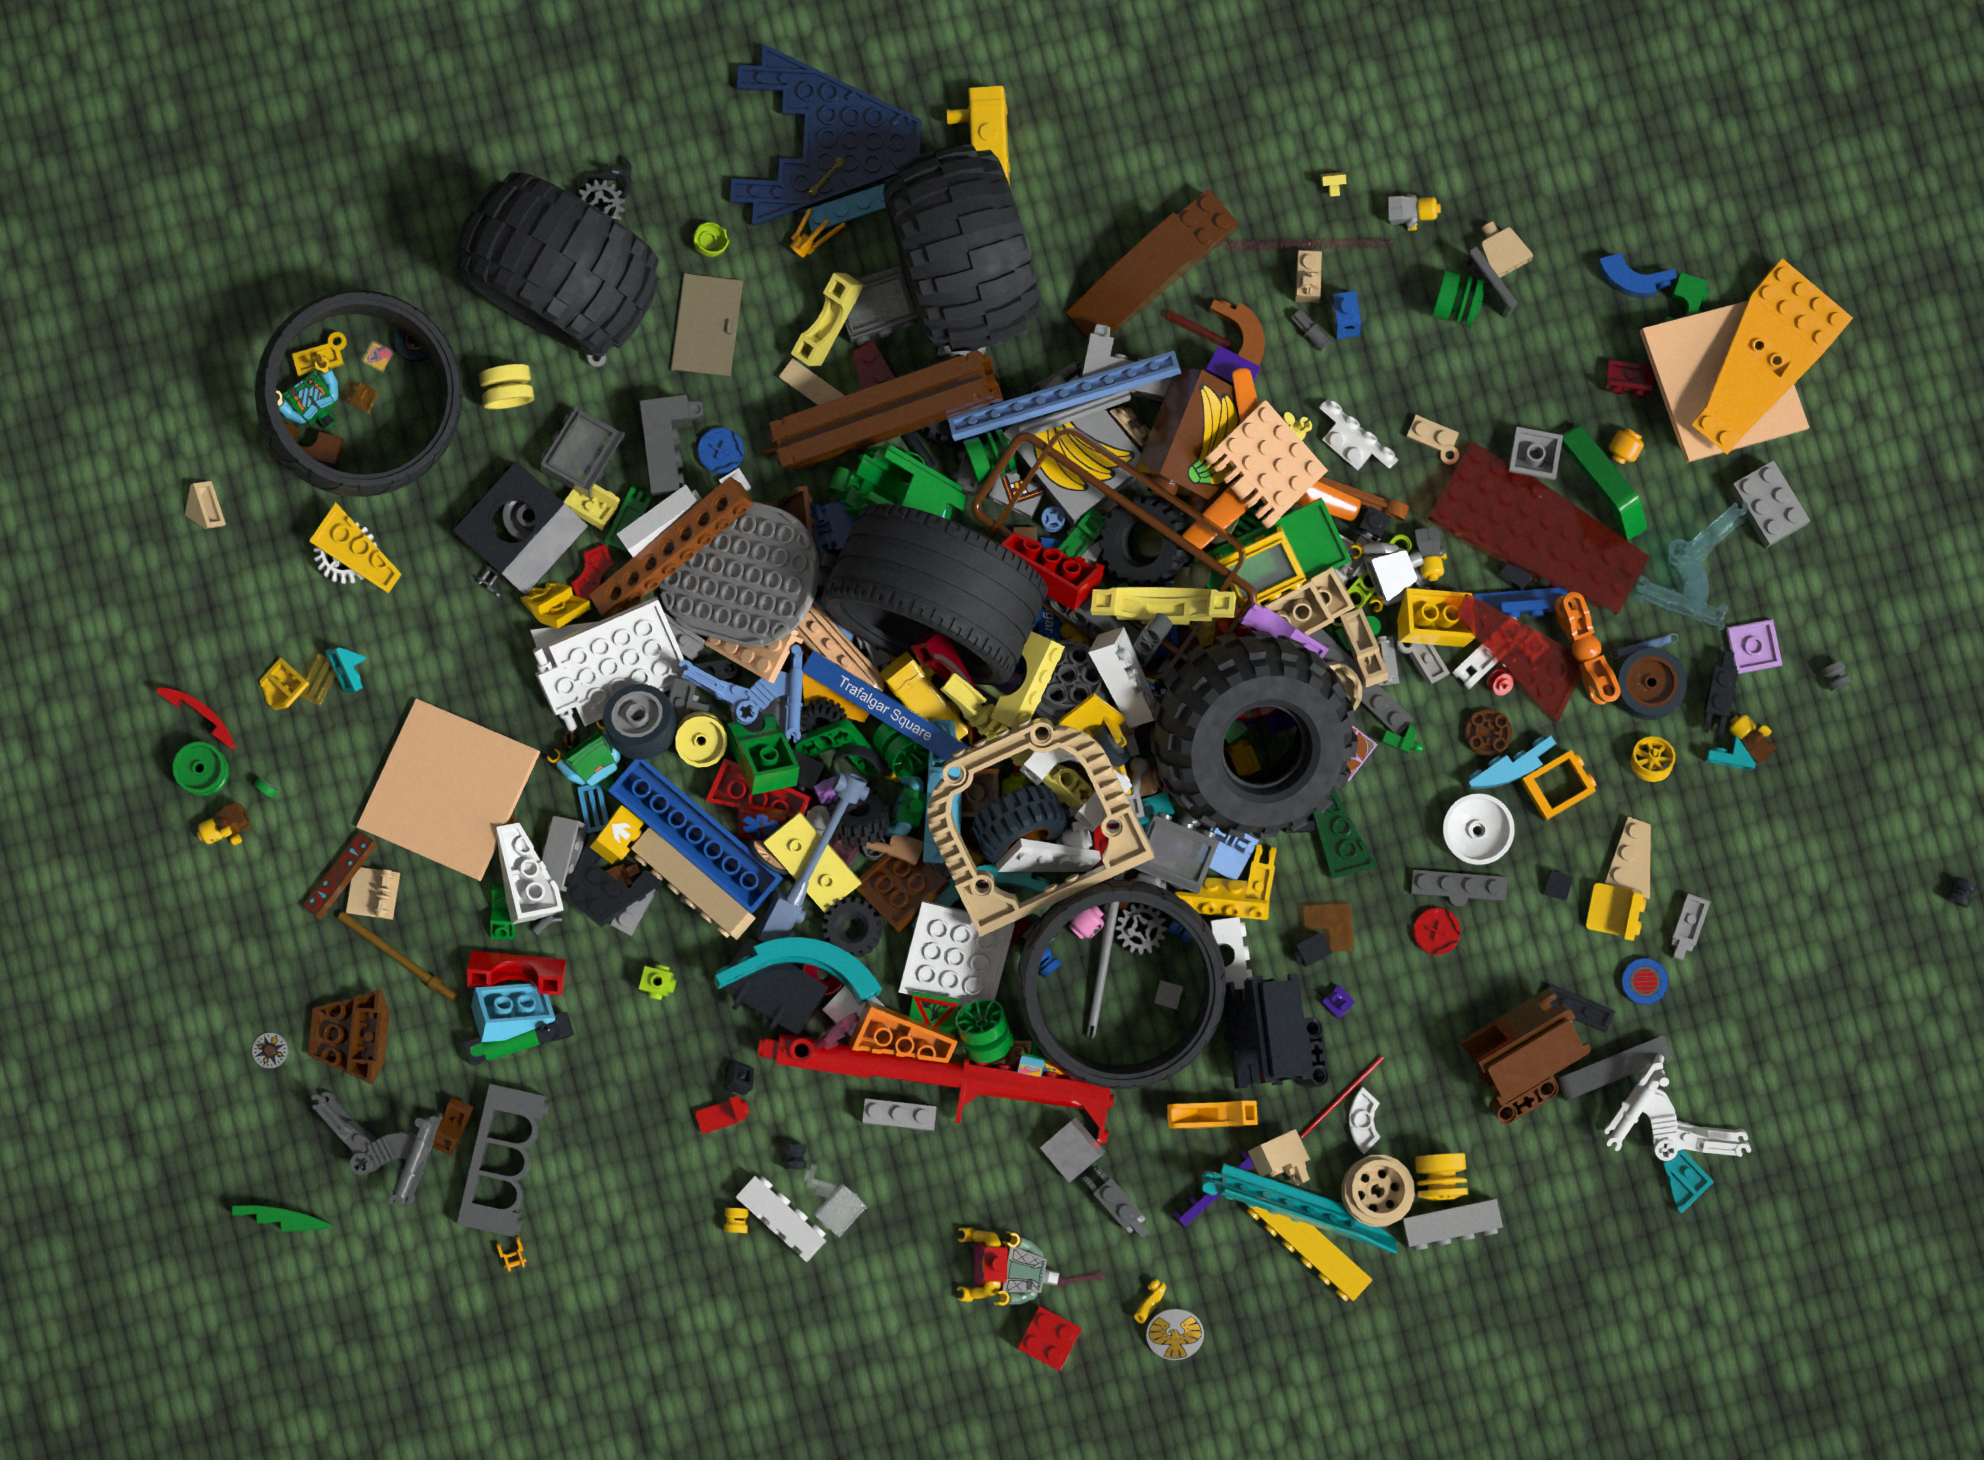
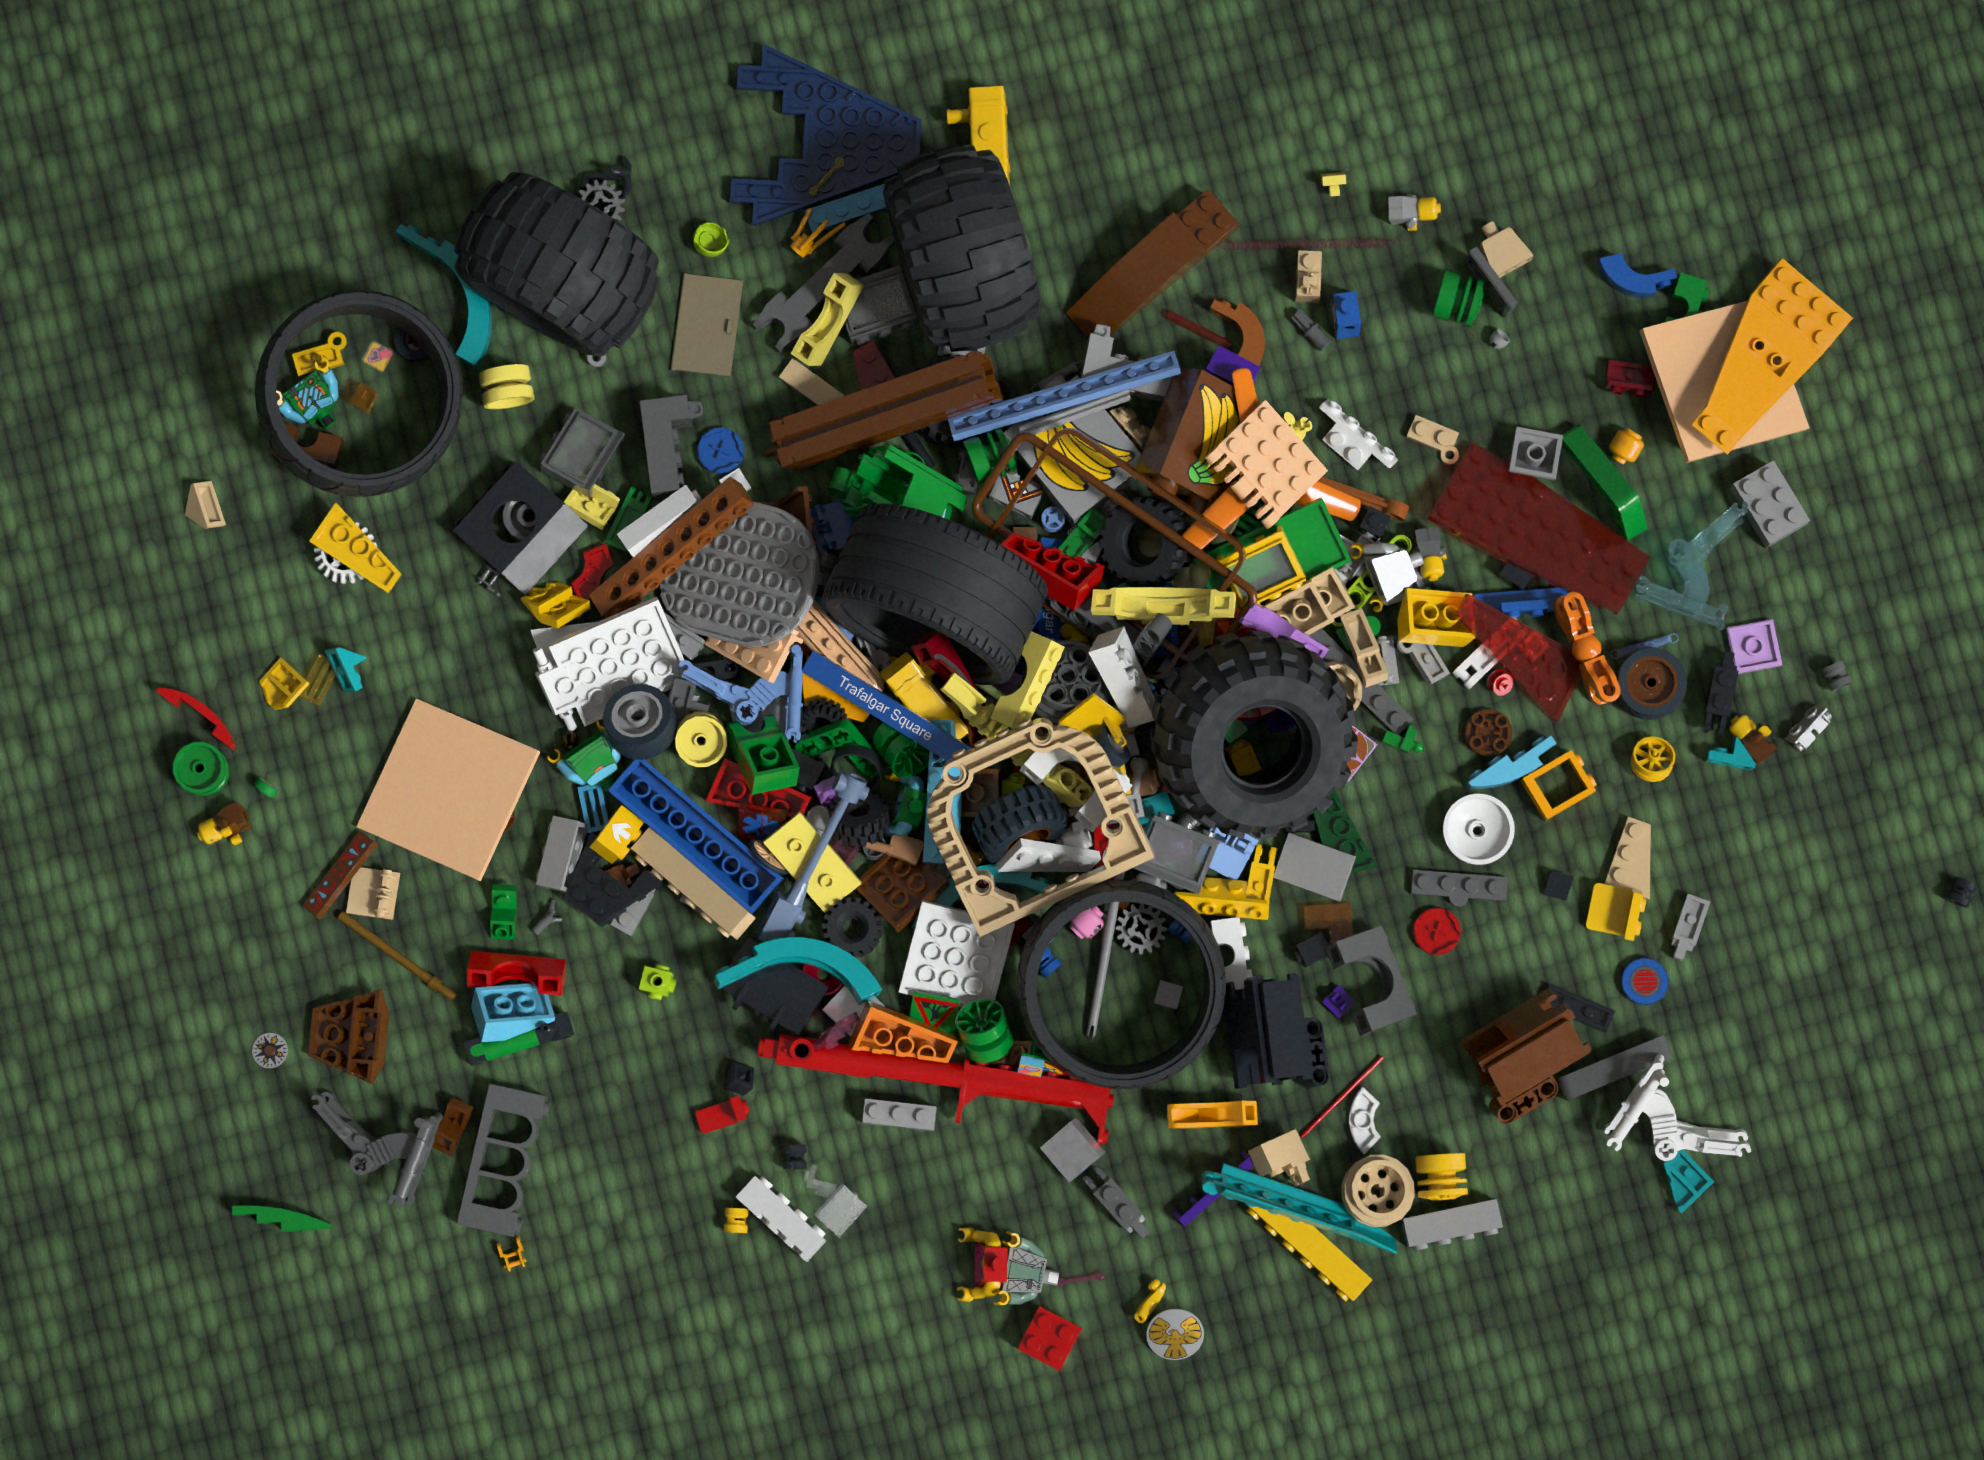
(479, 311): none -> teal arch
(527, 884): white wedge -> none
(794, 311): none -> dark grey piece
(1314, 867): none -> light grey tile
(1373, 949): none -> dark grey arch
(1499, 339): none -> light grey hinge
(1815, 719): none -> light grey hinge

